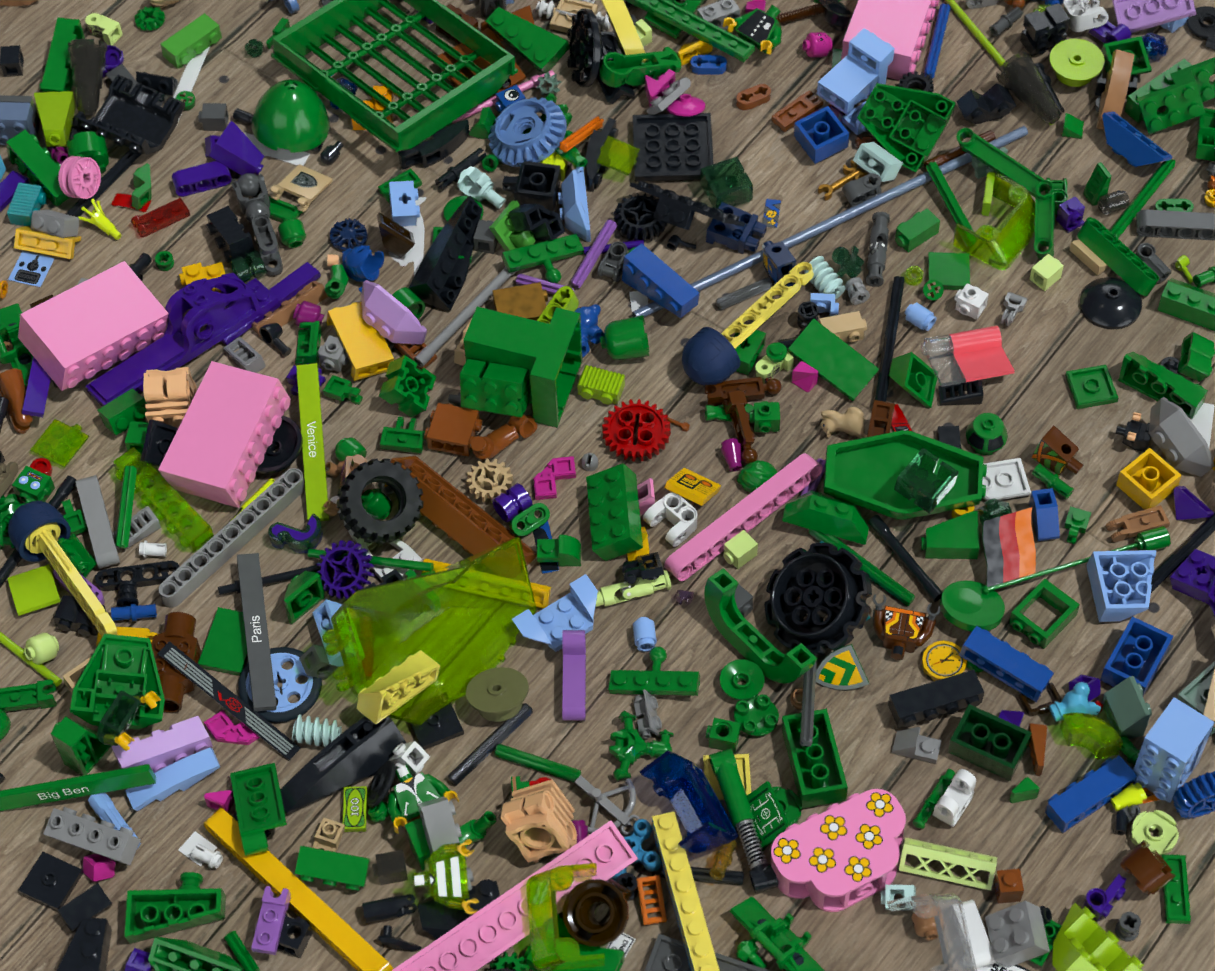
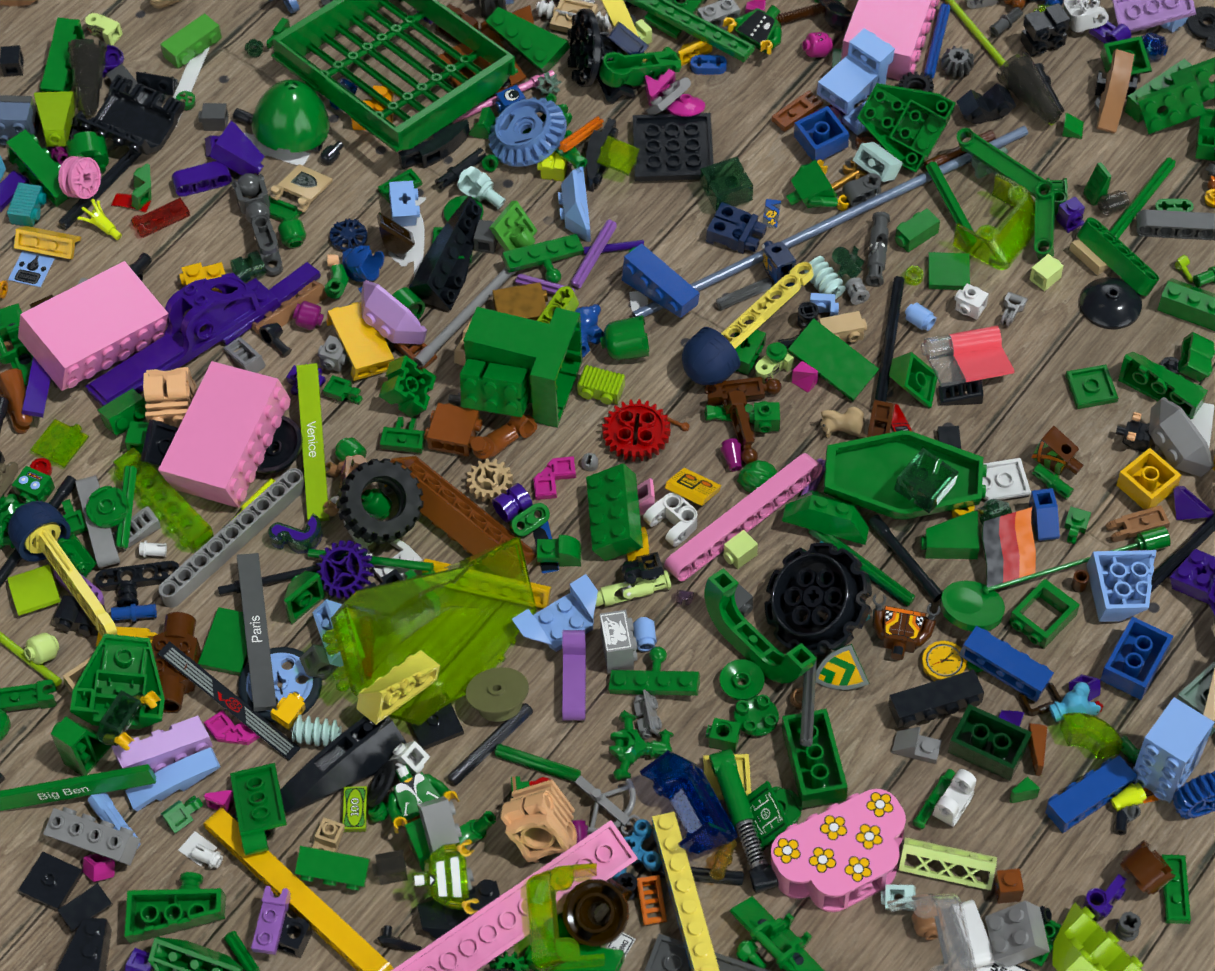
(55, 223): light grey brick -> none
(107, 507): none -> green tile
(149, 23): green gear -> none
(167, 265): green bush -> none
(179, 815): none -> green plate
(229, 234): black wedge -> none
(288, 710): none -> yellow brick
(308, 343): green hinge -> none
(388, 908): black piece -> none
(535, 184): black hinge -> none
(542, 222): black brick -> none
(612, 263): dark grey piece -> none
(618, 640): none -> light grey brick
(627, 40): none -> dark blue tile
(628, 216): black gear -> none
(675, 240): black hand -> none
(681, 209): black bracket -> none
(754, 97): dark orange beam -> none
(815, 188): none -> green torso
(933, 289): green tile -> none
(957, 62): none -> dark grey gear
(986, 433): green cone -> none
(988, 194): lime tile -> none
(1076, 61): lime piece -> none
(1080, 581): none -> reddish brown hinge
(1127, 708): sand green slope -> none
(1130, 142): blue wedge -> none
(1146, 253): dark grey piece -> none
(1151, 821): yellowish green plate -> none

